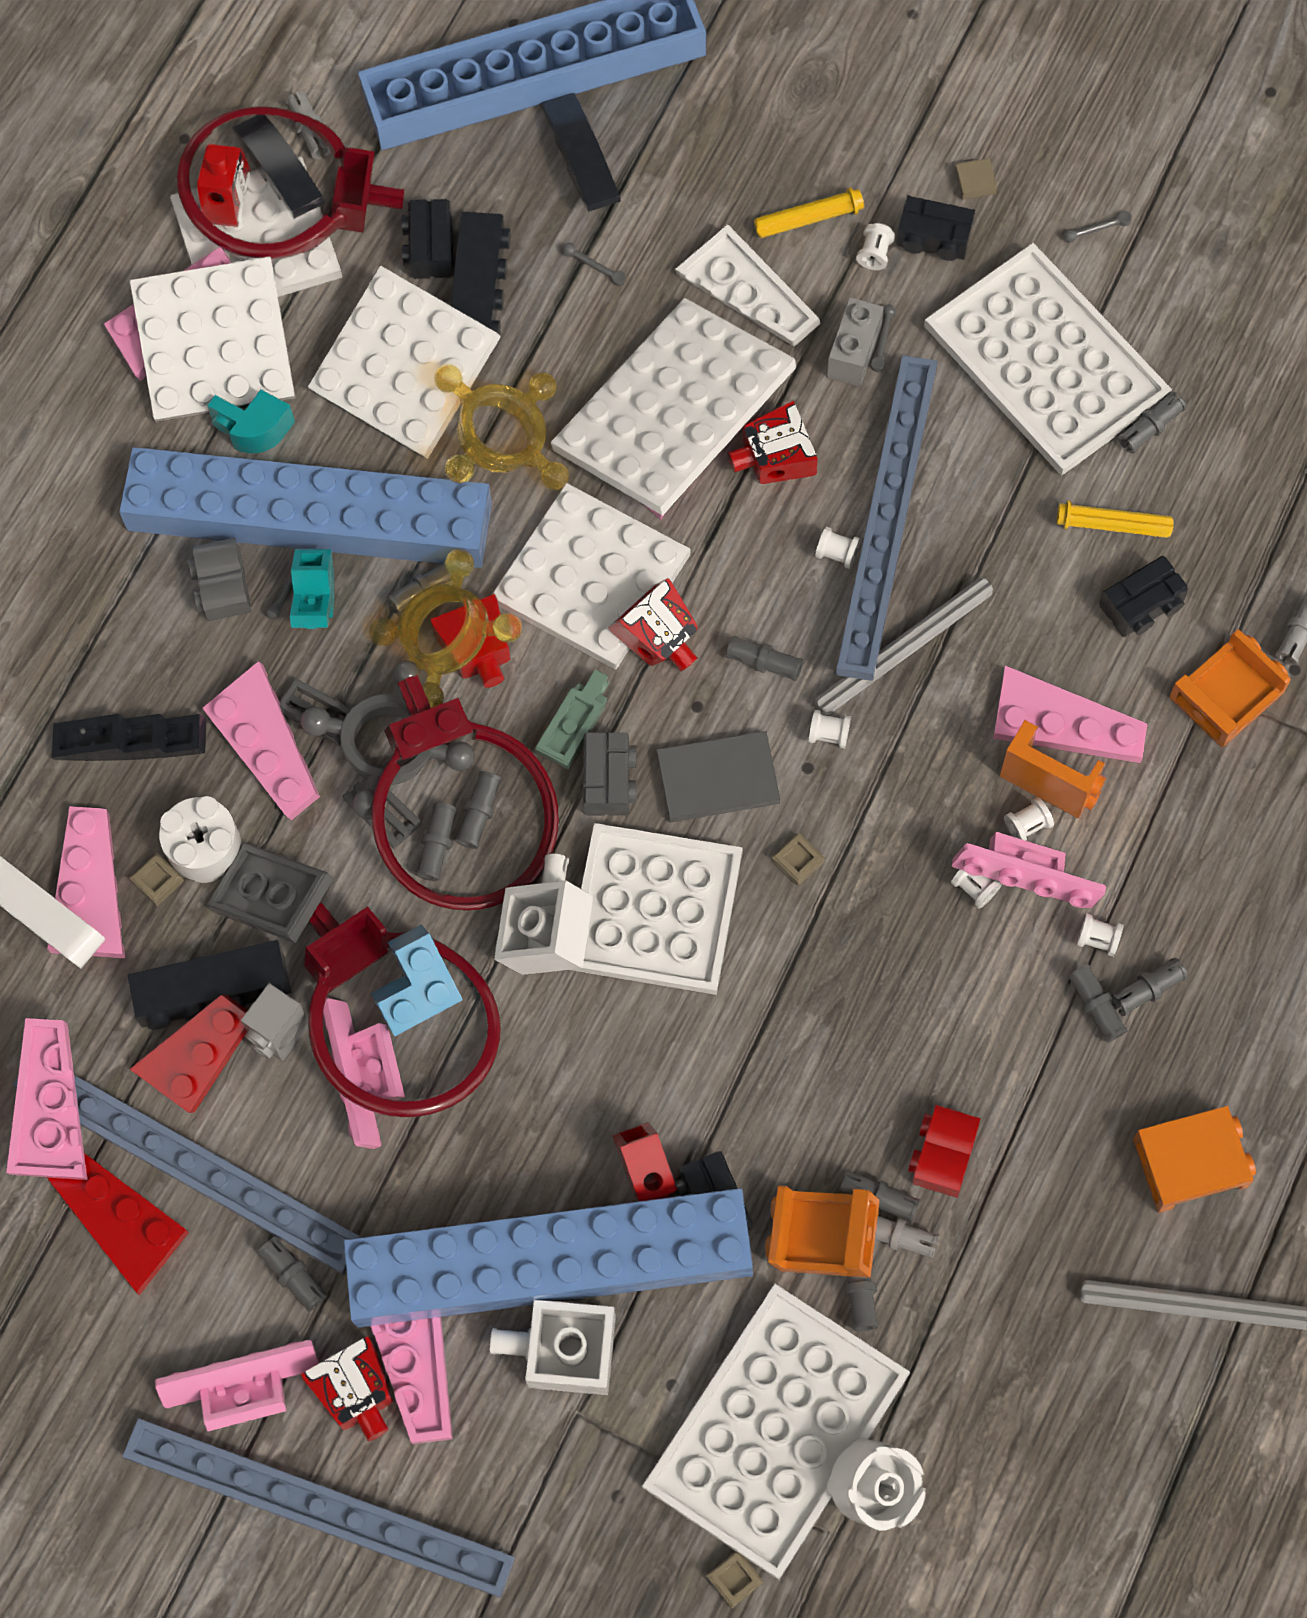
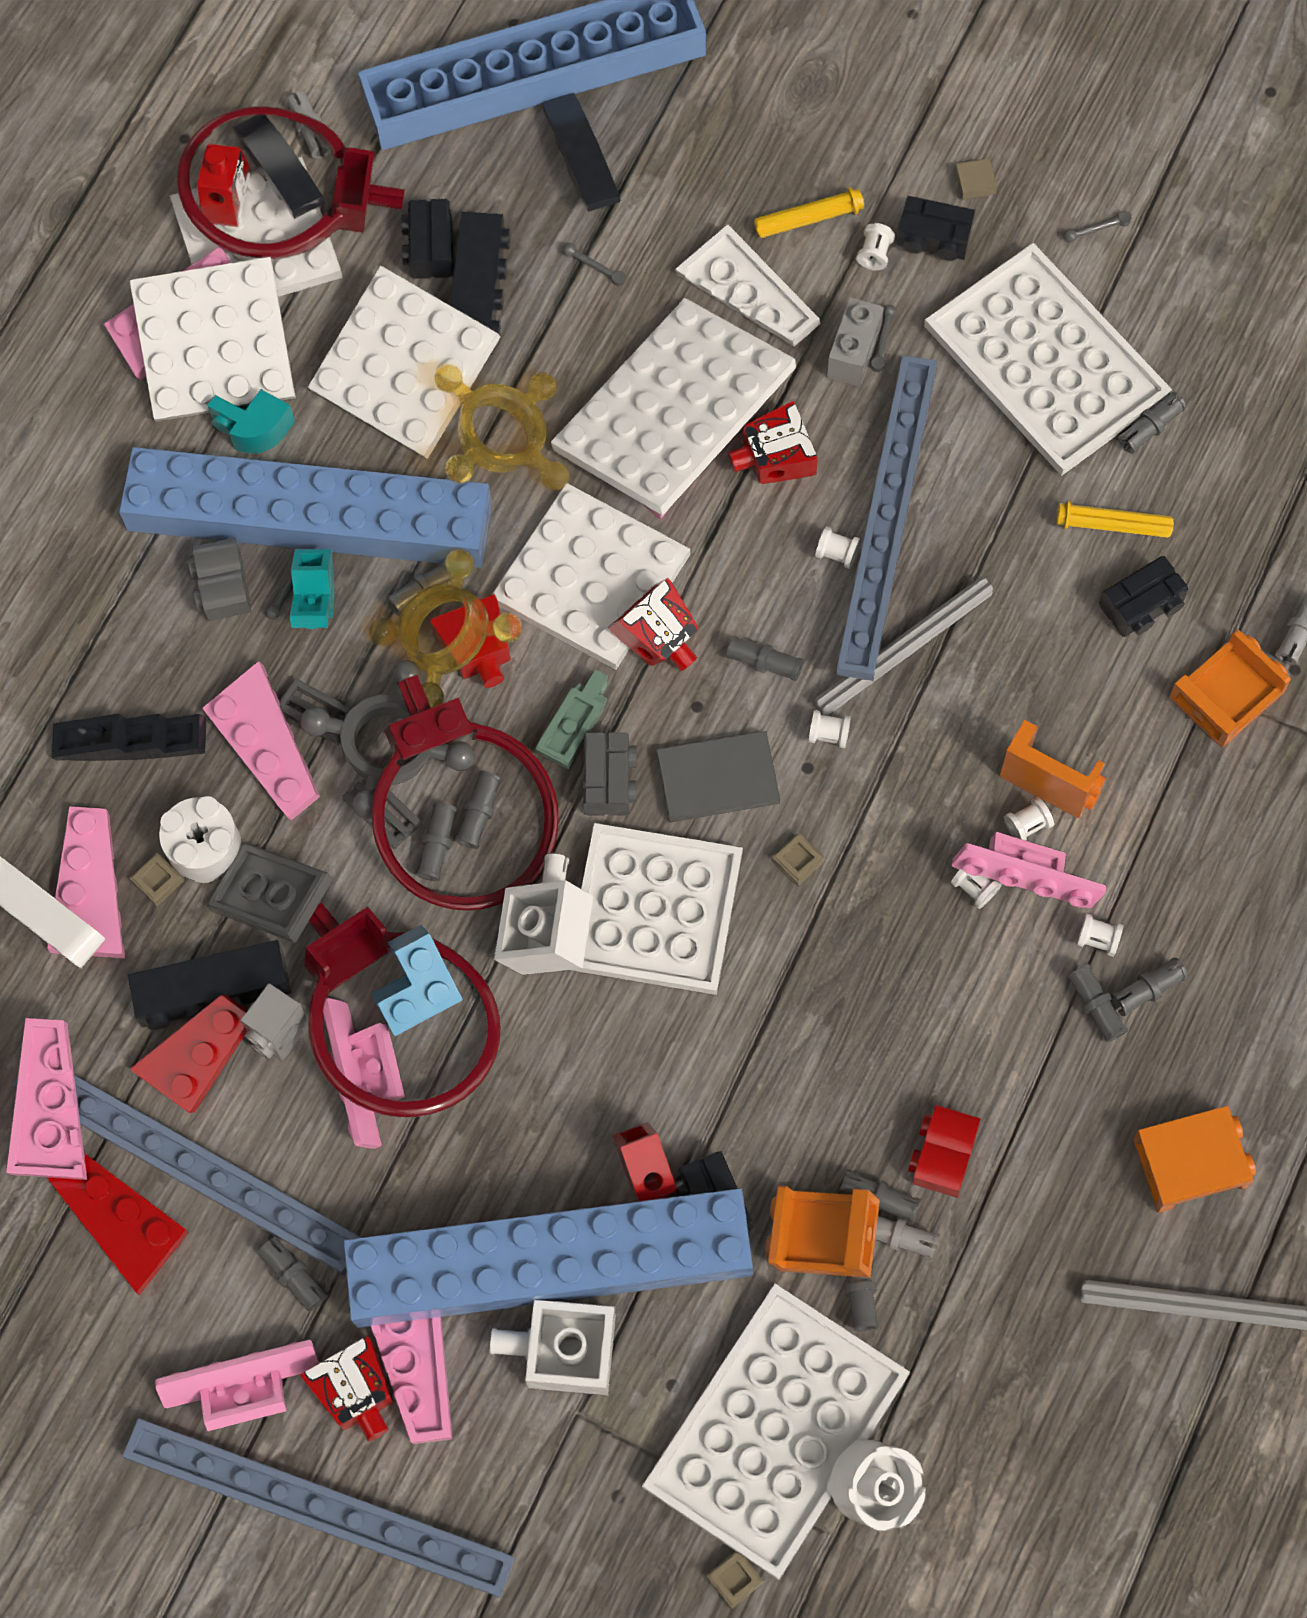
(1066, 720): bright pink wing -> none

